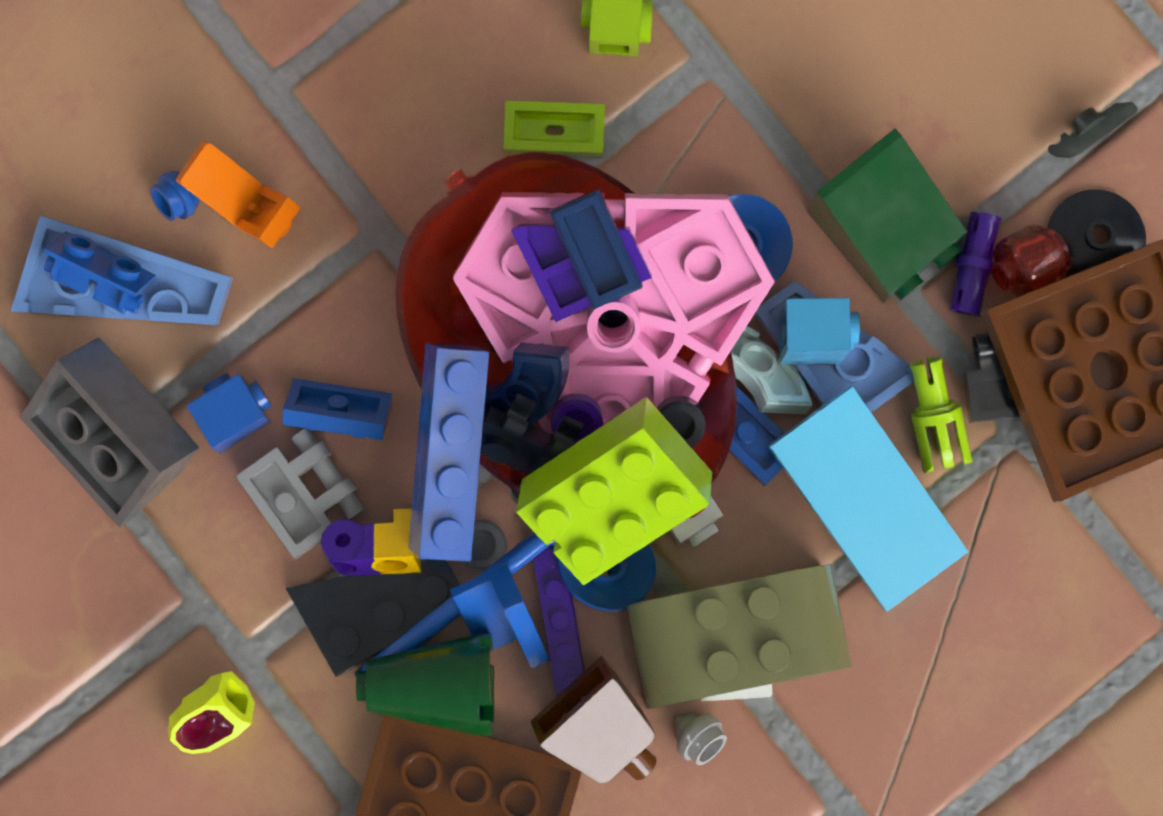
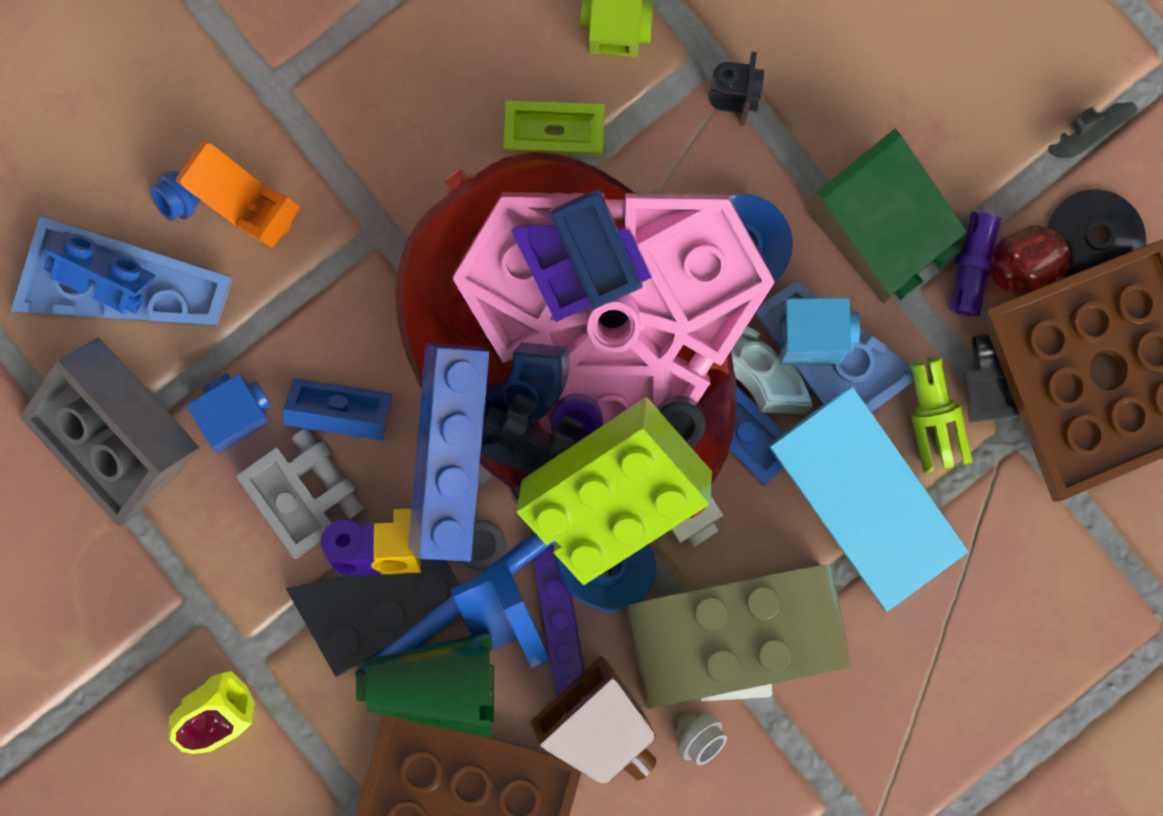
(737, 87): none -> black hinge

